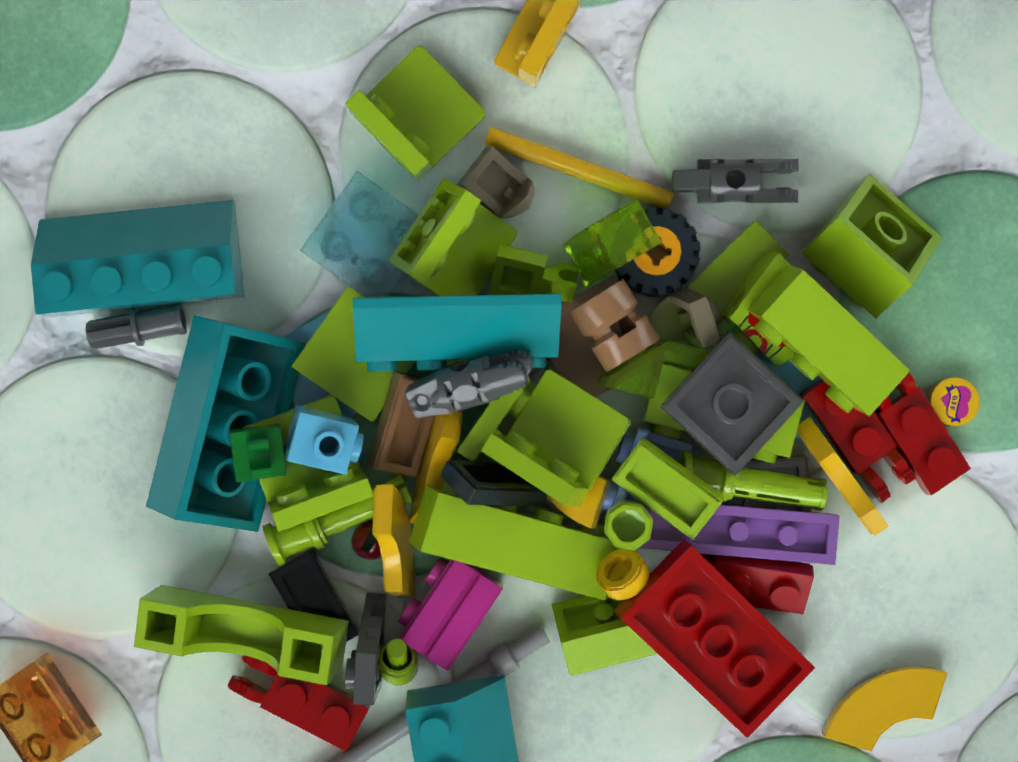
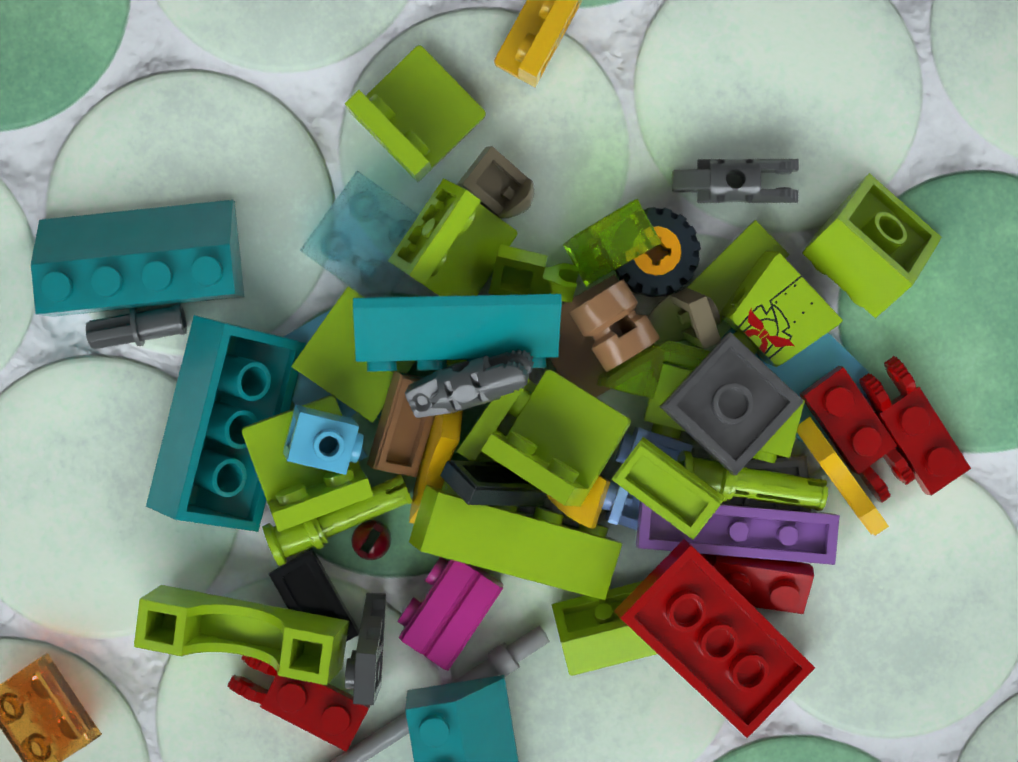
(257, 452): green tile -> none
(393, 533): yellow tile -> none
(398, 663): lime cylinder -> none
(578, 168): yellow bar -> none
(622, 574): yellow tile -> none
(628, 524): lime tile -> none
(827, 341): lime brick -> none
(882, 702): yellow tile -> none
(954, 401): yellow tile -> none

